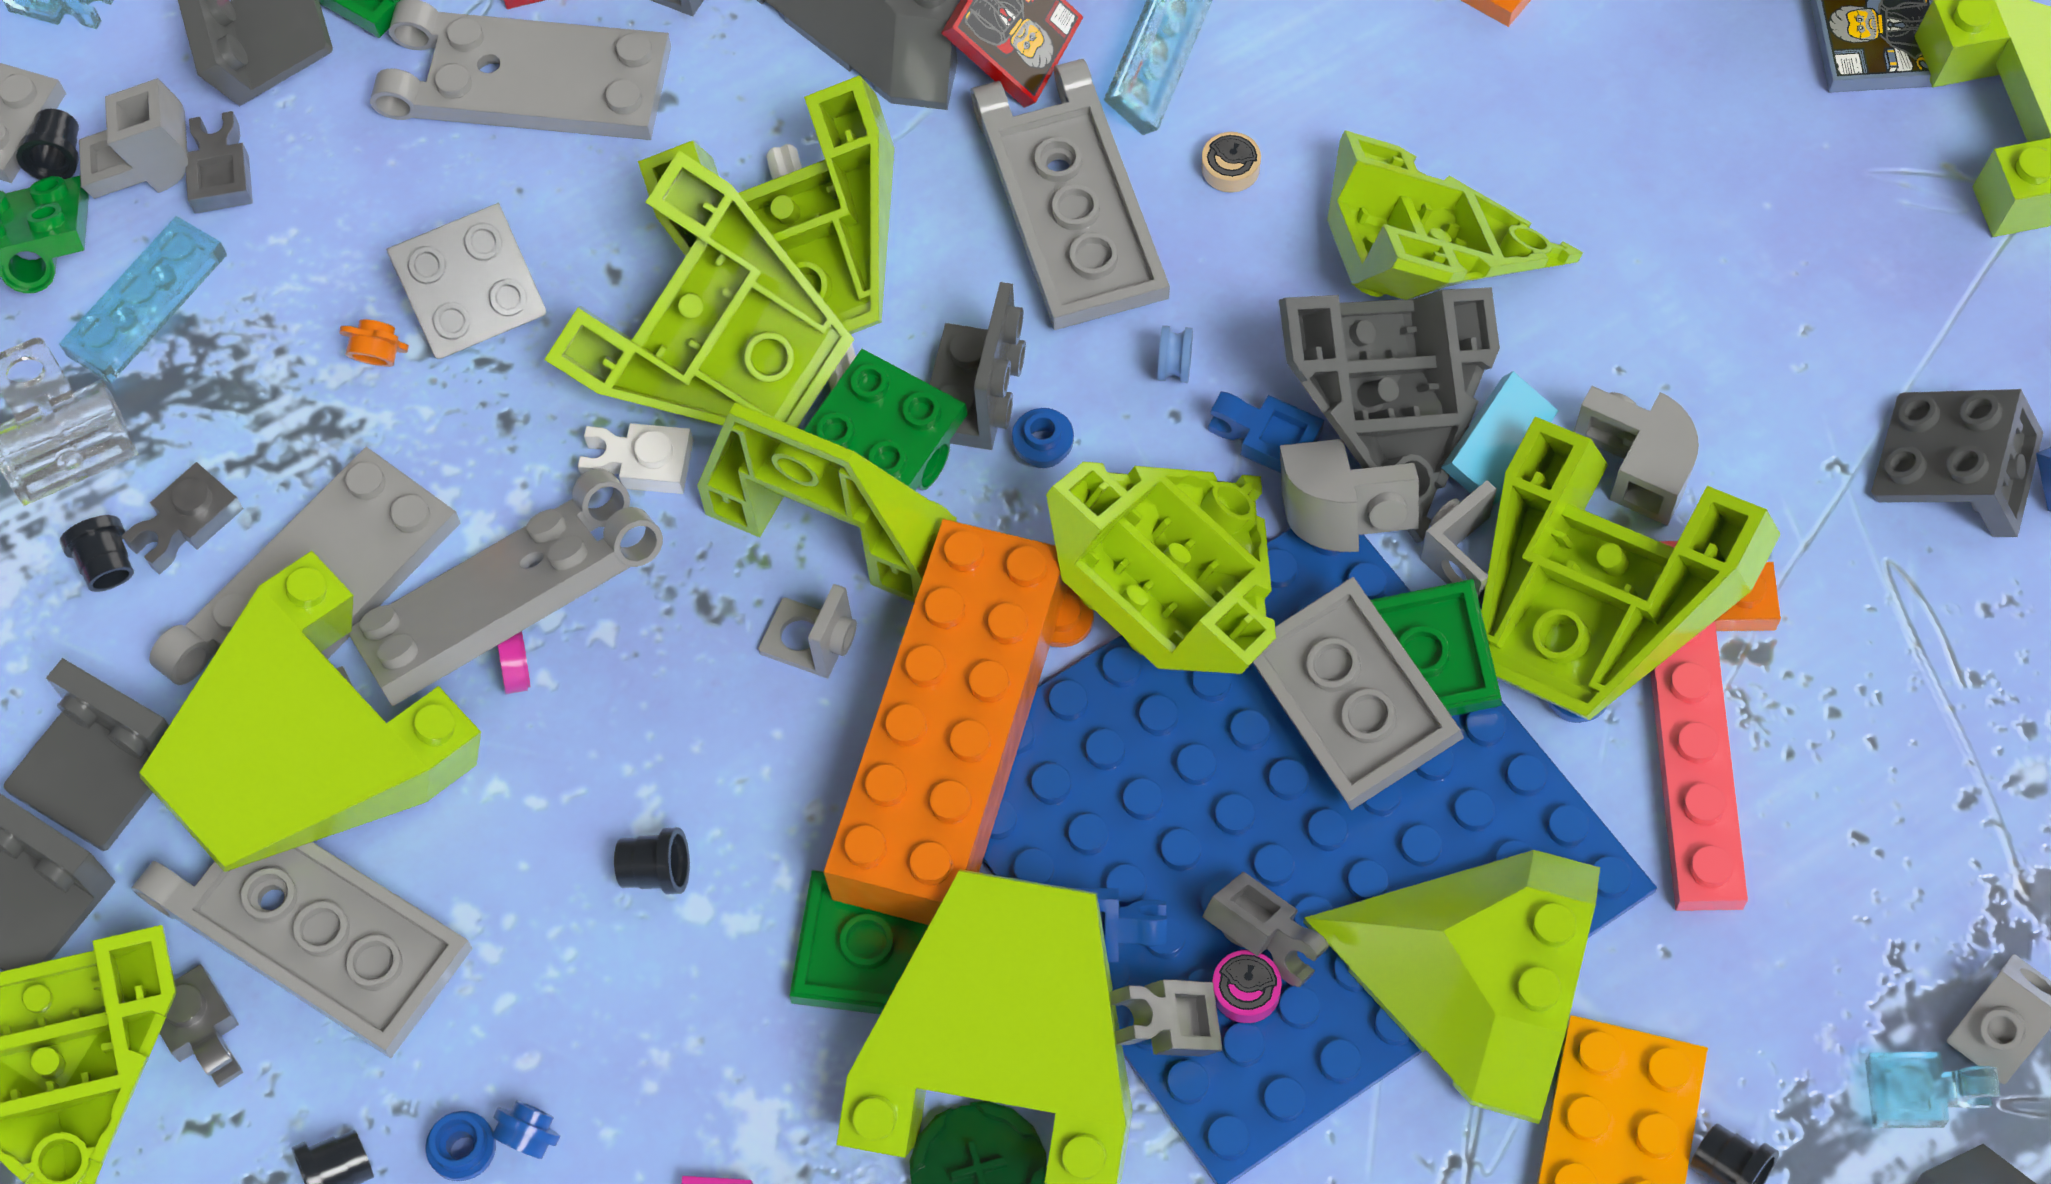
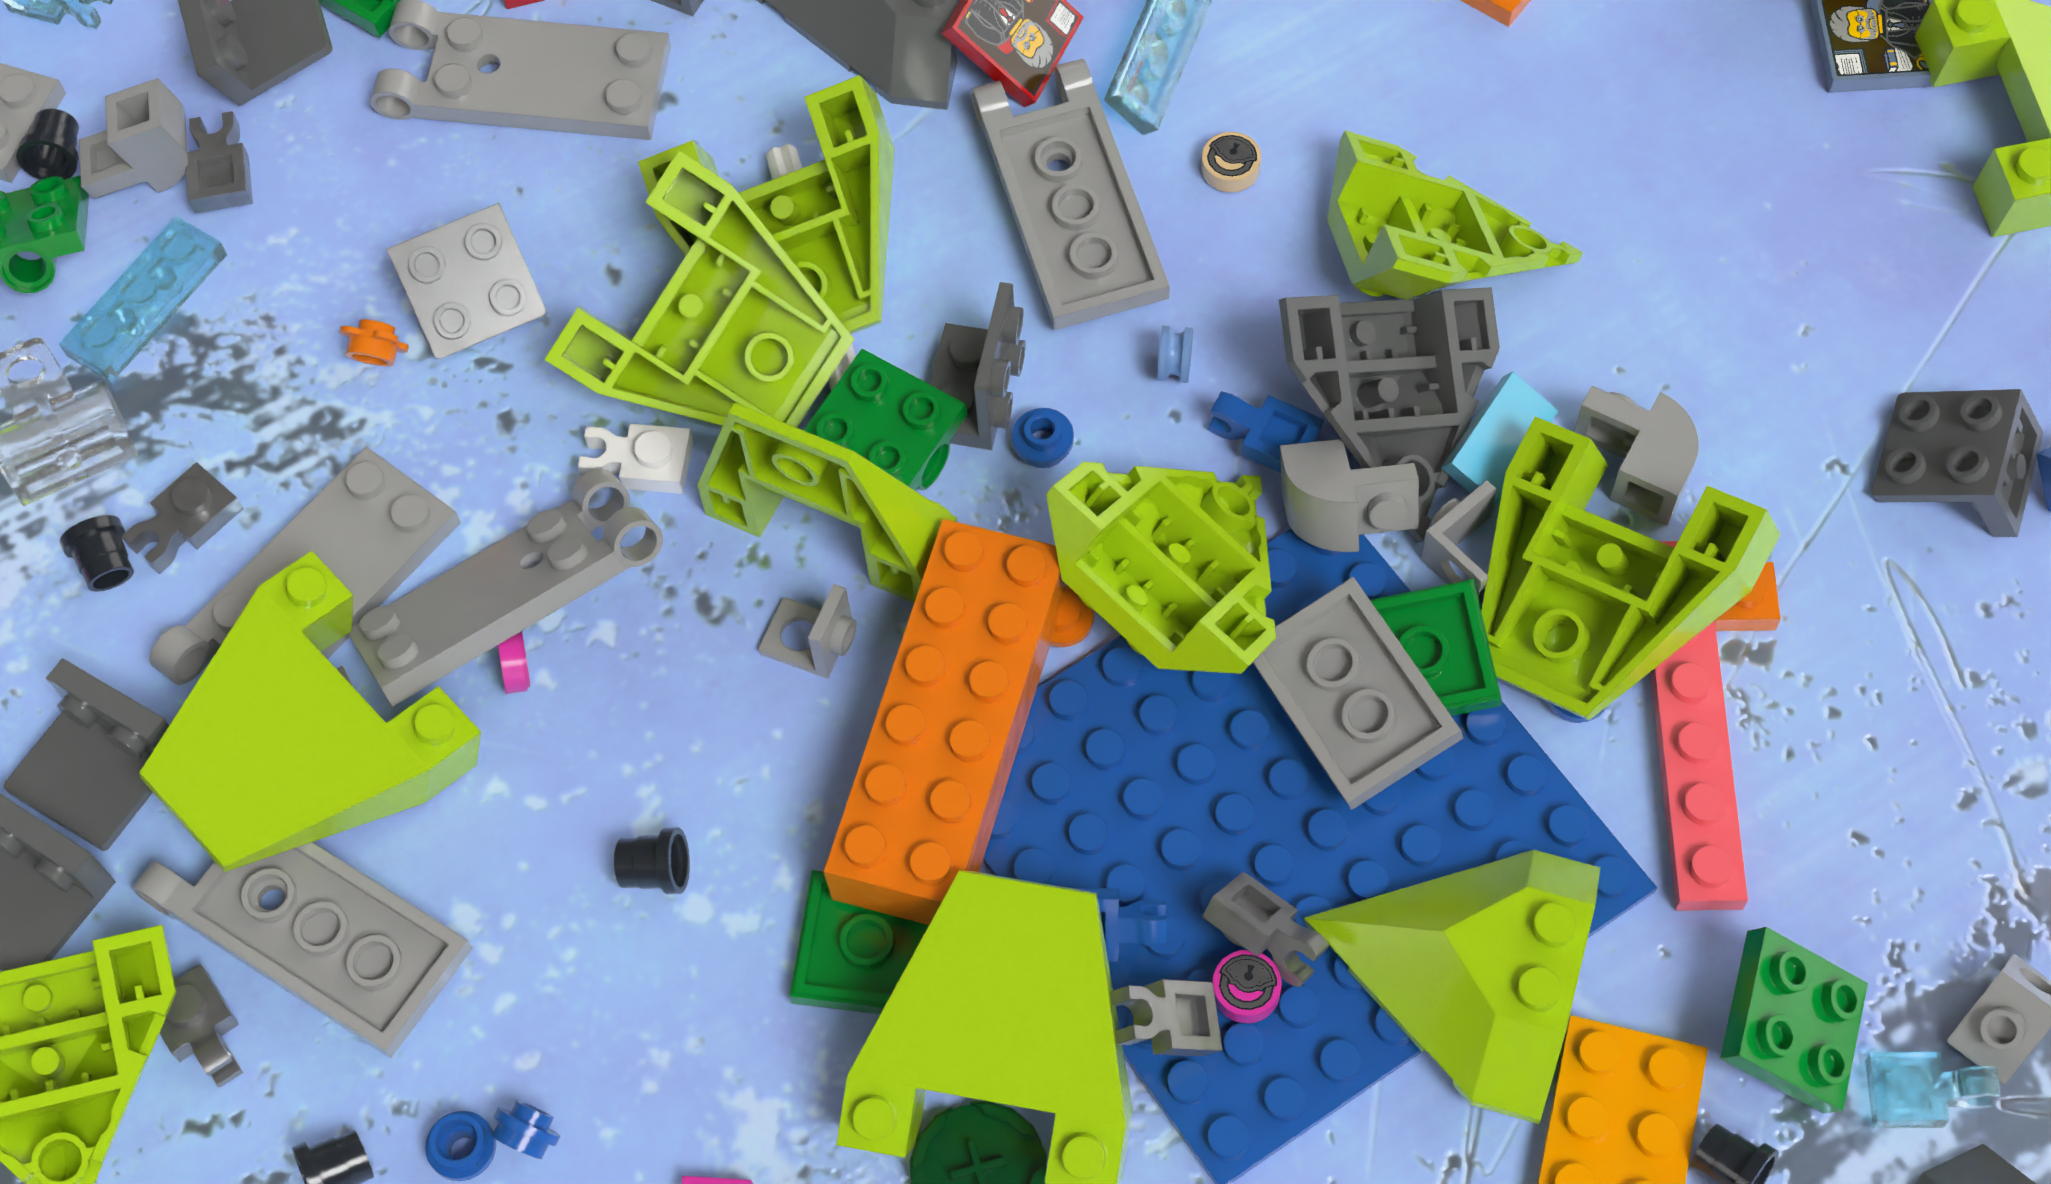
(1794, 1020): none -> green plate

